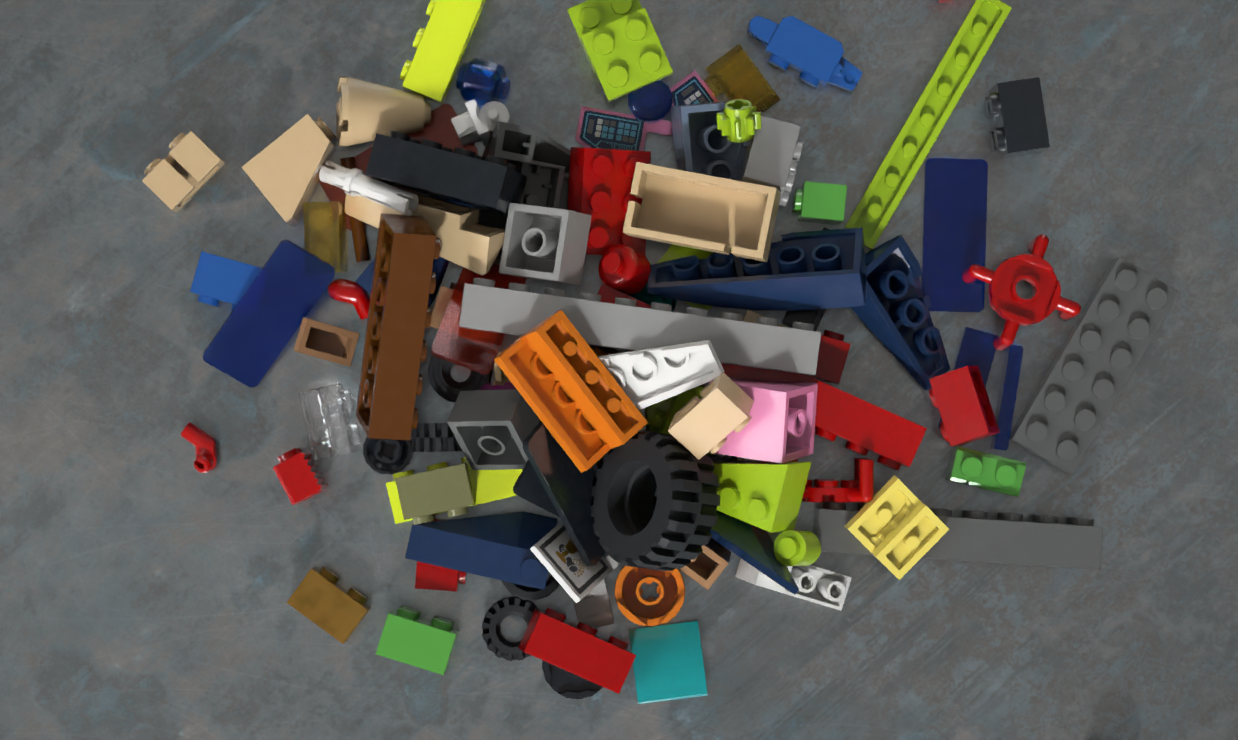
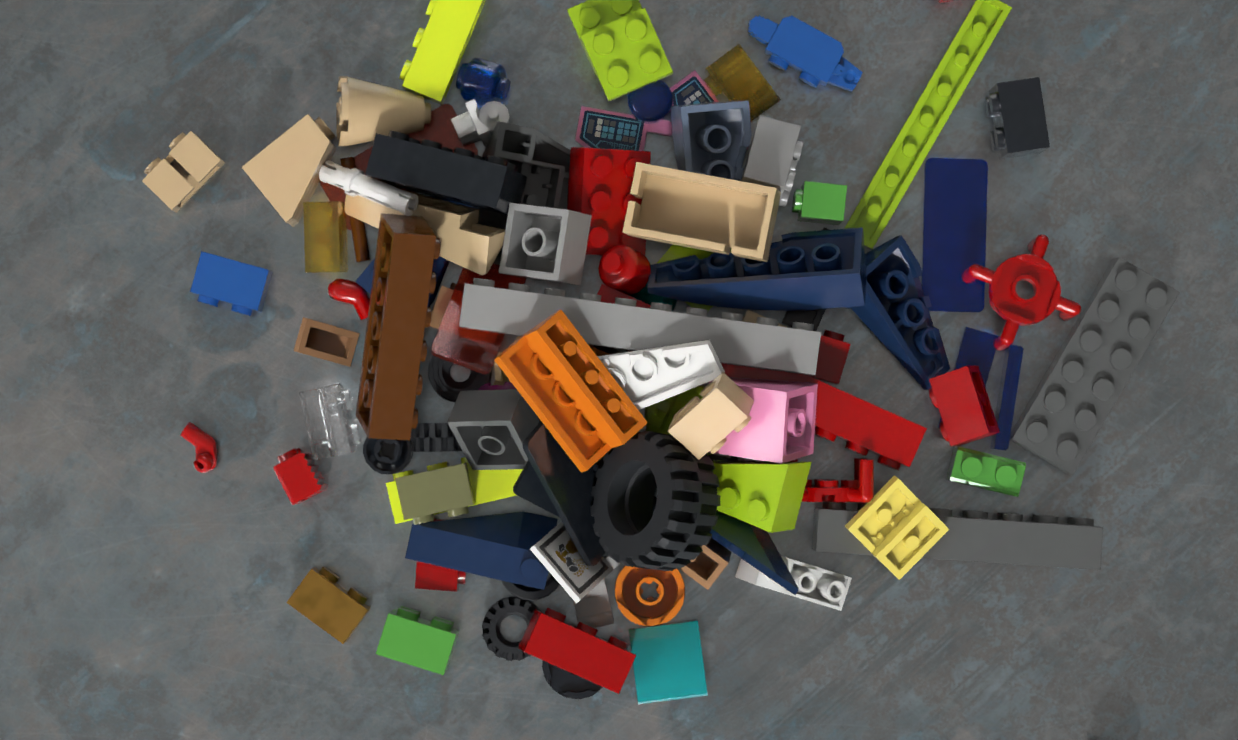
(268, 313): clear blue piece -> none
(739, 120): lime gear -> none
(797, 548): lime brick -> none

